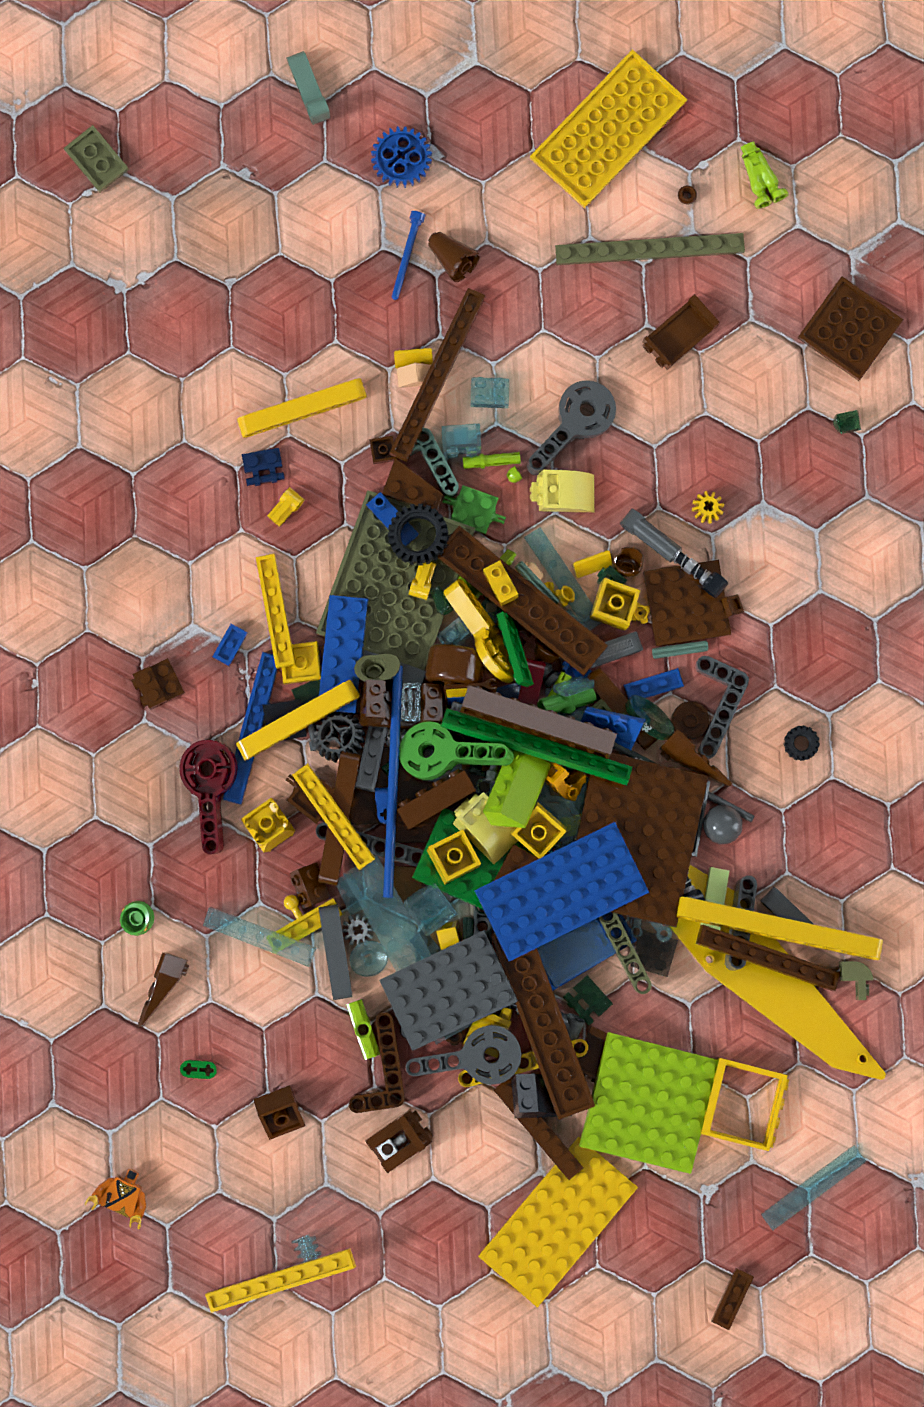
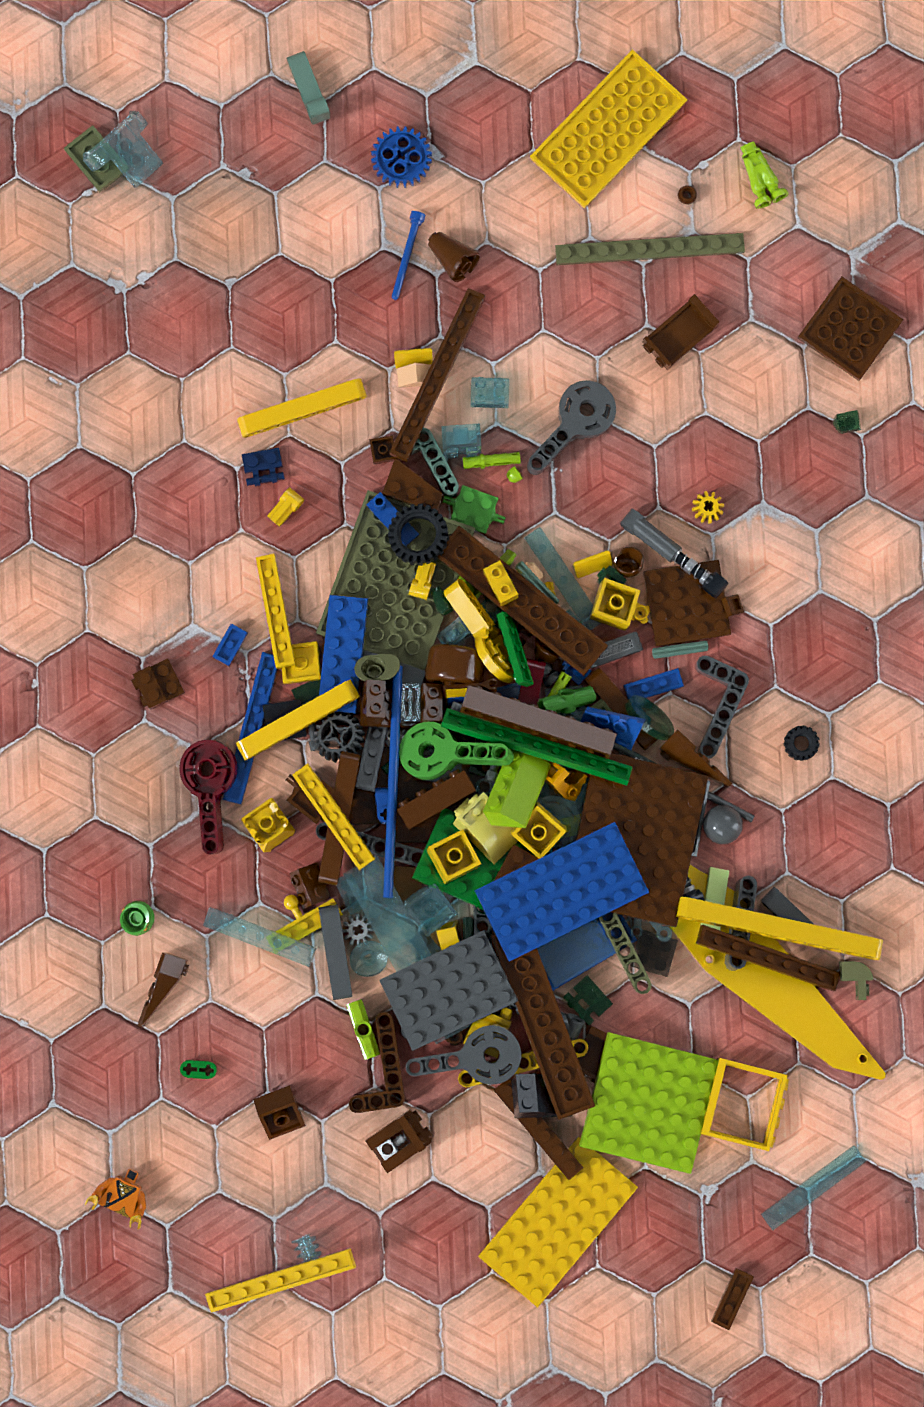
(126, 150): none -> clear light blue piece
(563, 491): light yellow piece -> none
(565, 595): yellow plate -> none
(573, 686): clear light blue tile -> none
(691, 719): reddish brown tile -> none

